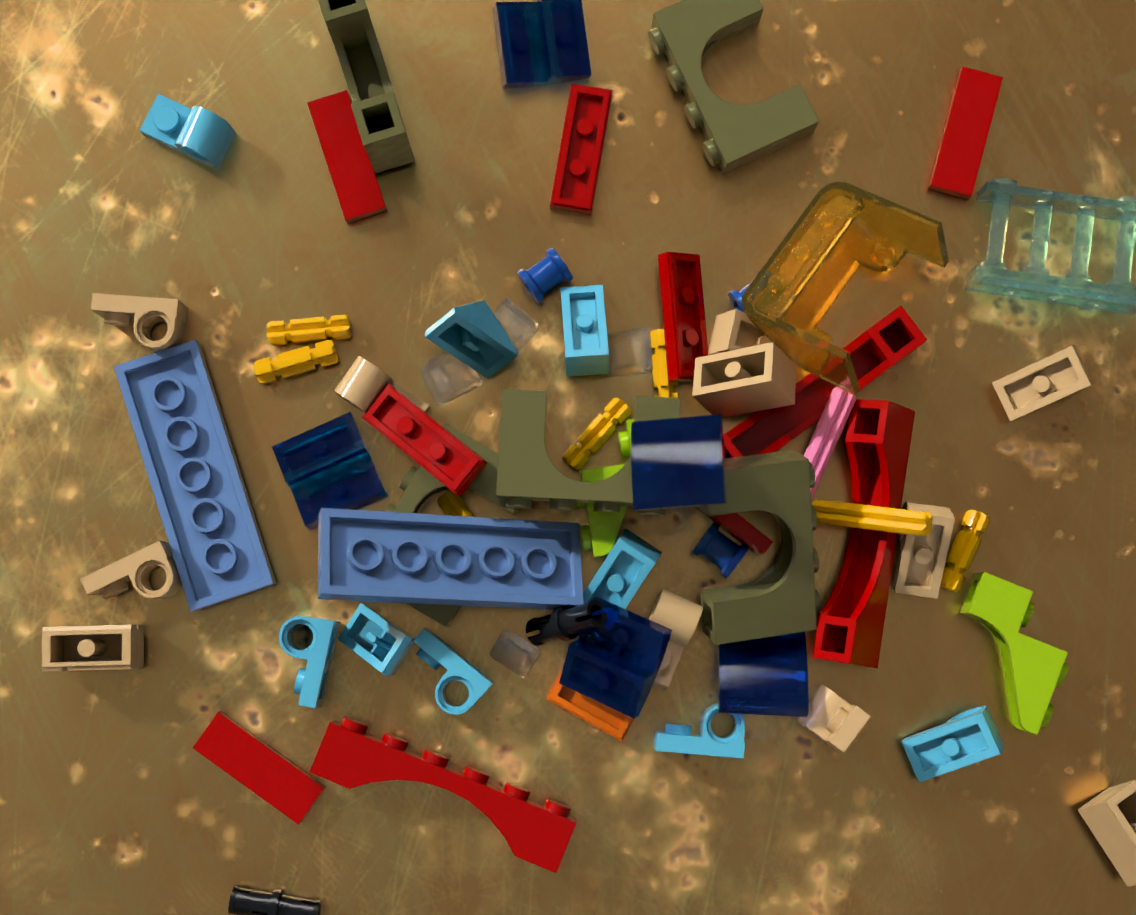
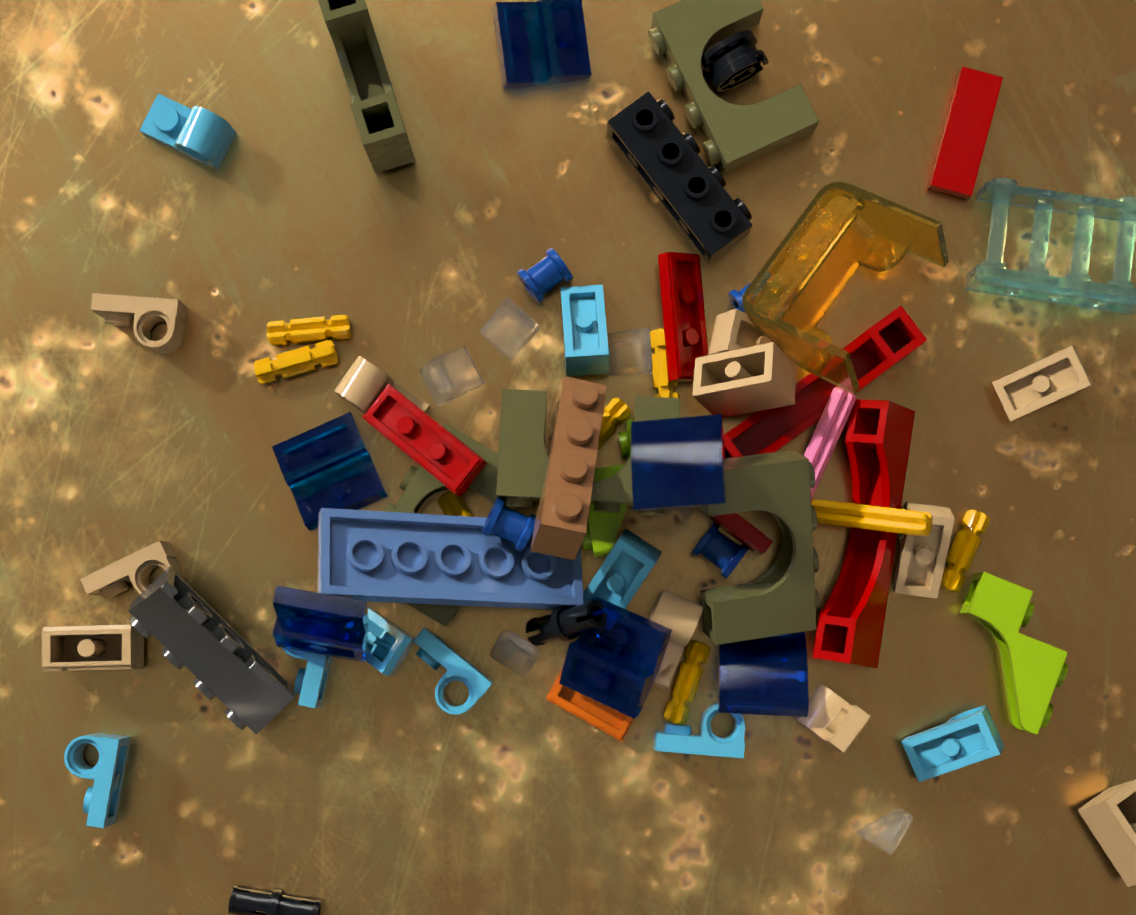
(103, 798): none -> medium azure plate
(194, 475): medium blue plate -> none
(211, 650): none -> dark grey wedge
(259, 767): red tile -> none
(320, 623): none -> clear blue slope
(346, 157): red tile -> none
(474, 338): medium azure slope -> none
(509, 525): none -> blue bush
(530, 828): red arch -> none
(570, 470): none -> medium nougat arch
(581, 149): red tile -> none
(679, 177): none -> black brick
(686, 682): none -> yellow axle
(734, 60): none -> black wheel
(887, 830): none -> clear slope

